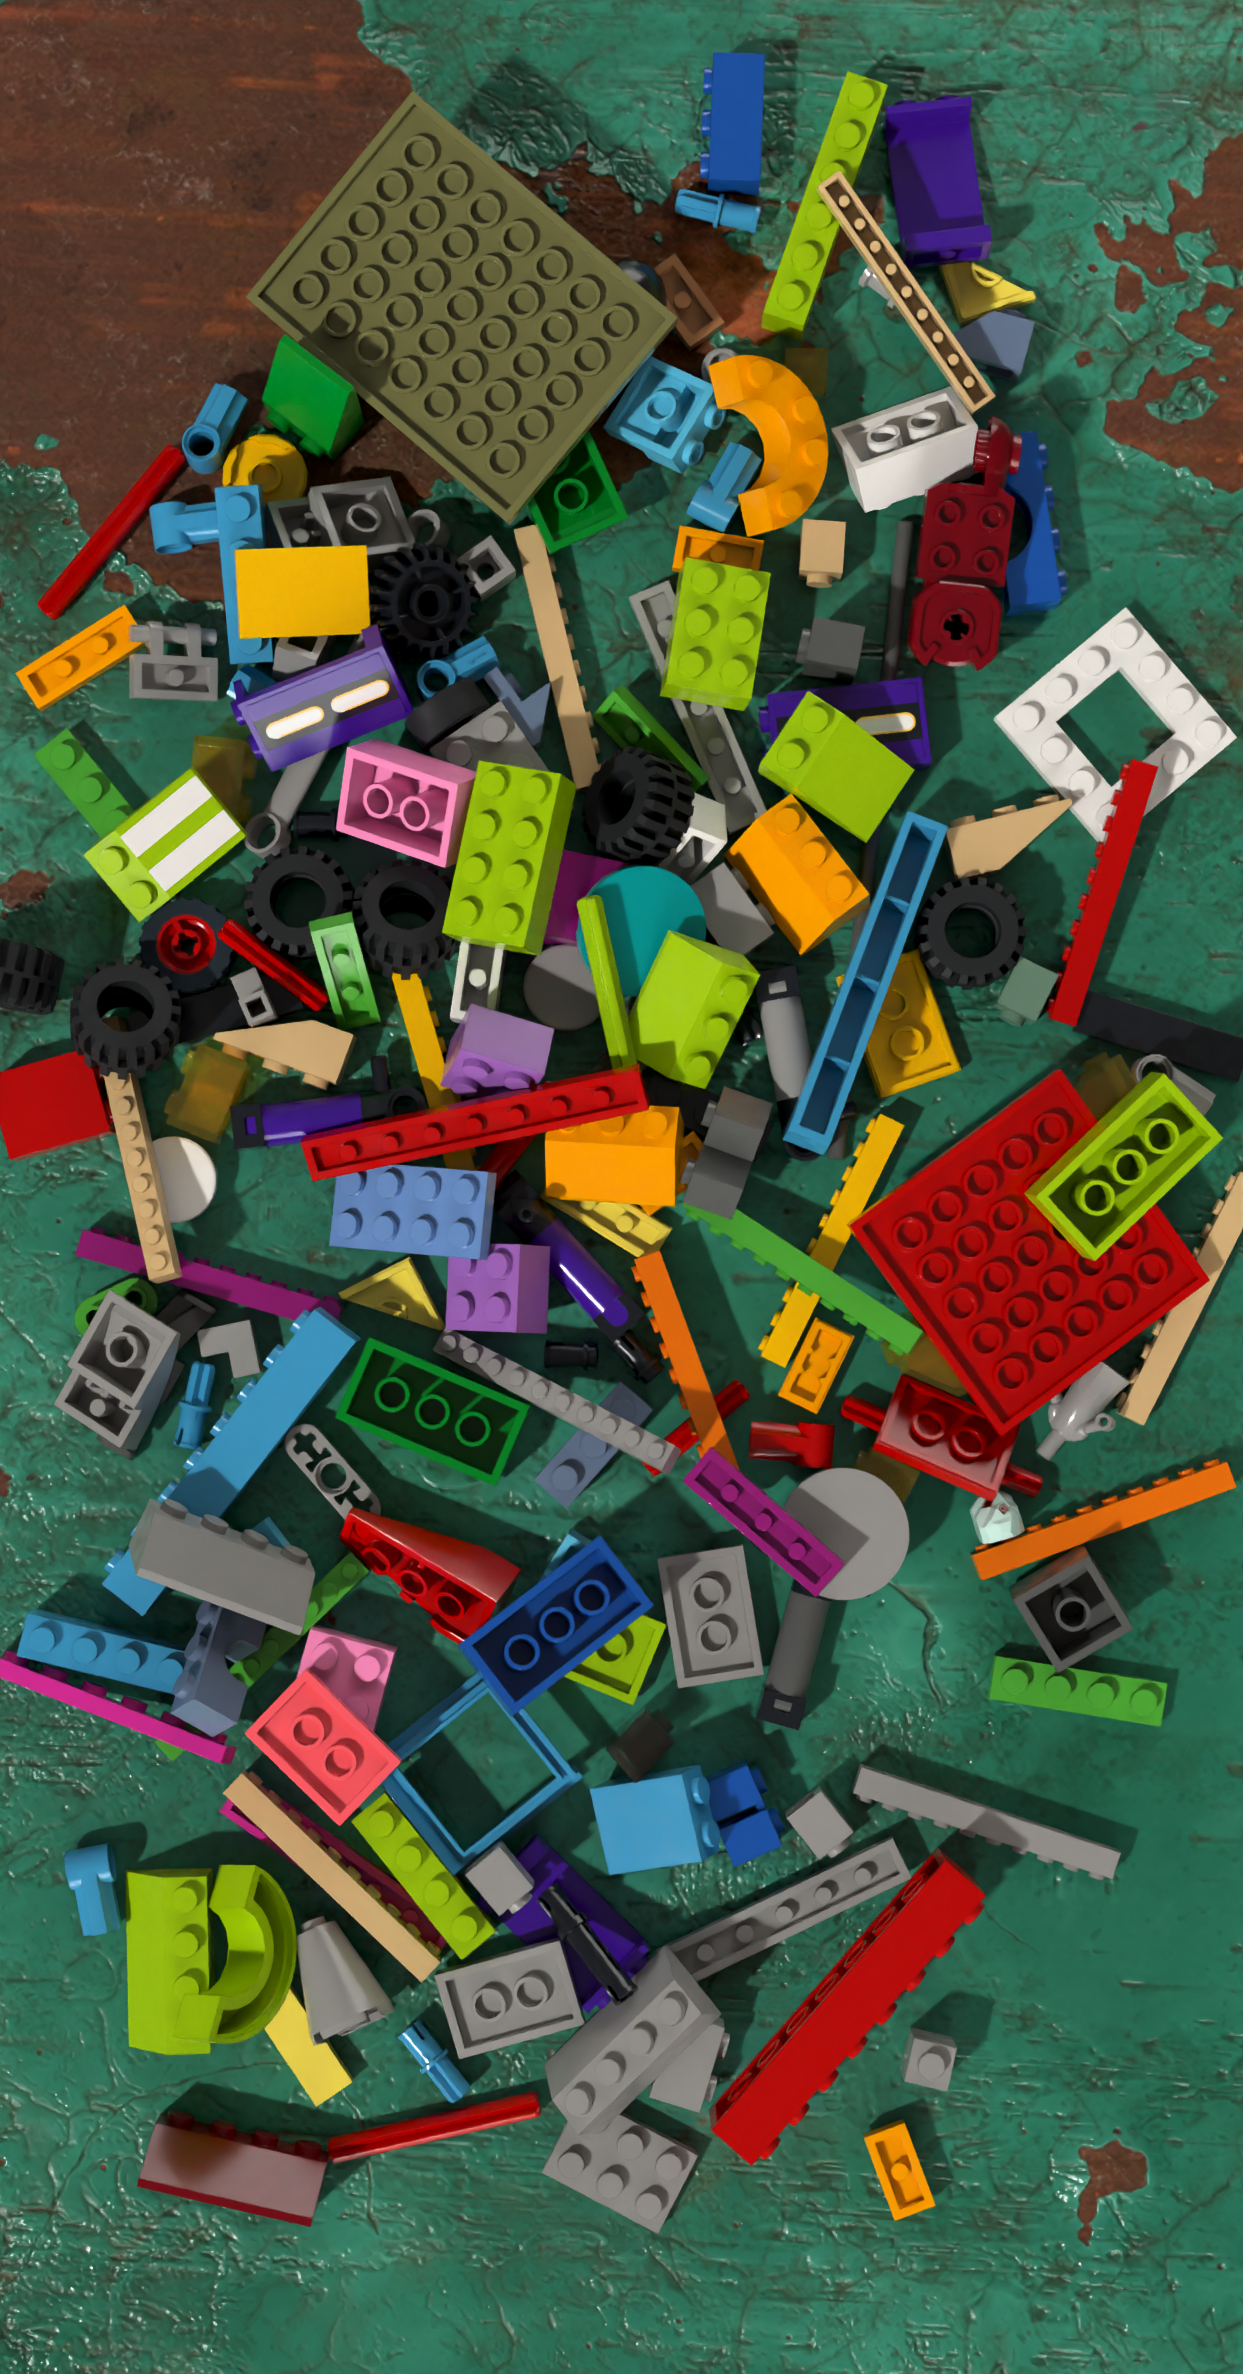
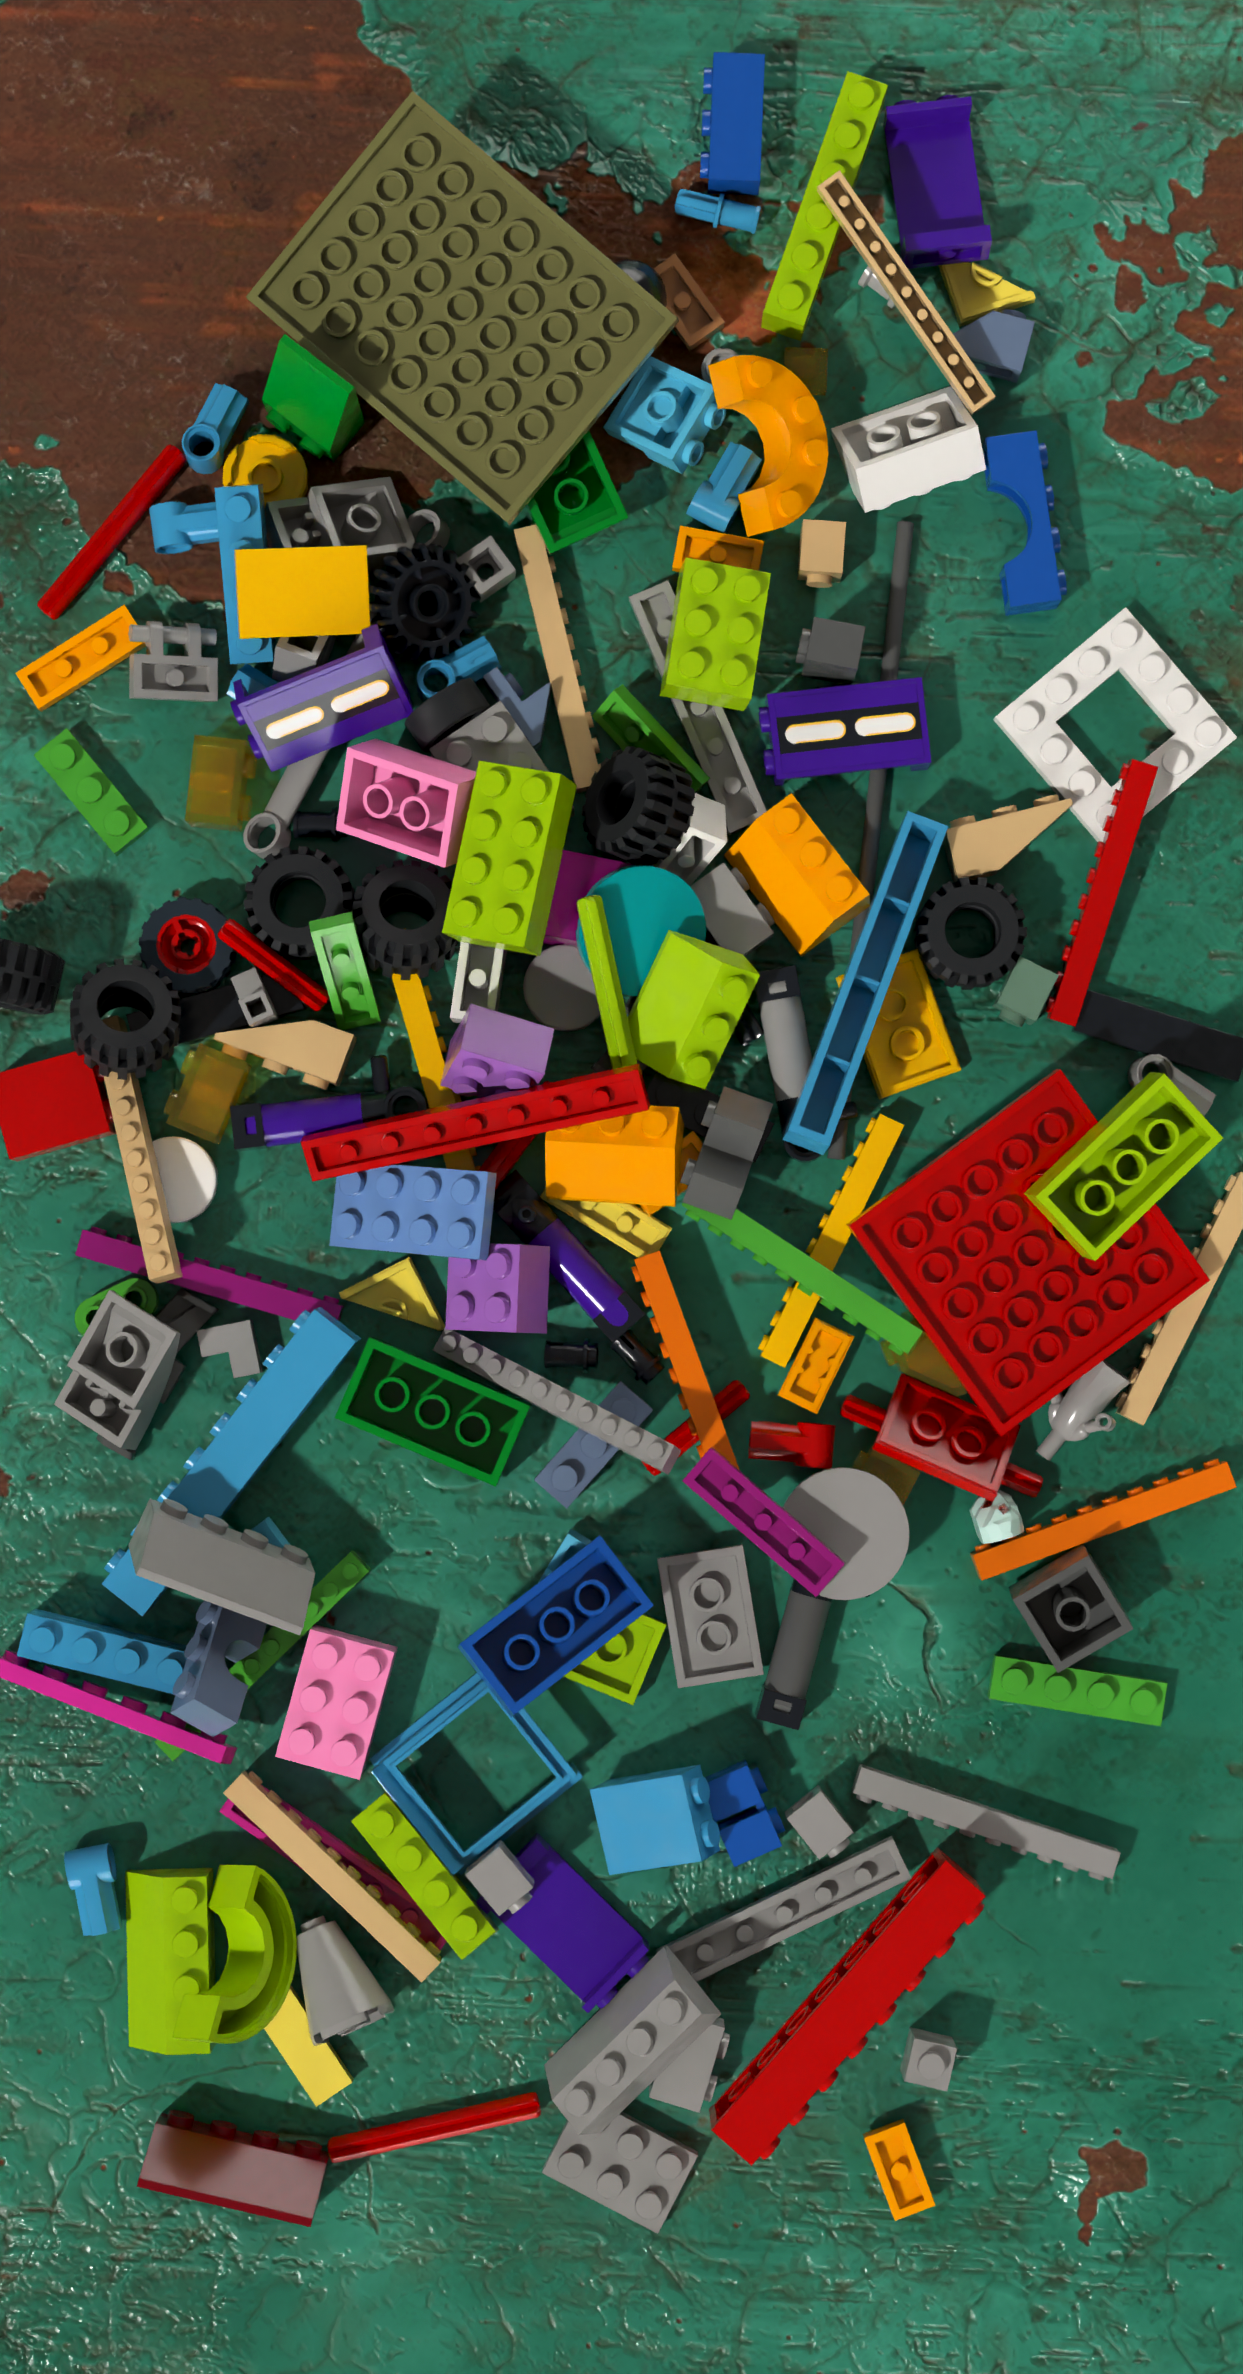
(165, 844): slope -> none
(195, 1406): dark azure axle -> none
(322, 1442): light grey beam -> none
(323, 1746): coral plate -> none
(434, 2061): dark azure axle -> none
(446, 1576): red wedge -> none
(510, 1997): light grey plate -> none
(592, 1951): black pin -> none
(641, 1742): clear smoke slope -> none
(835, 767): lime slope -> none
(965, 555): dark red brick -> none
(1104, 1083): clear yellow slope -> none

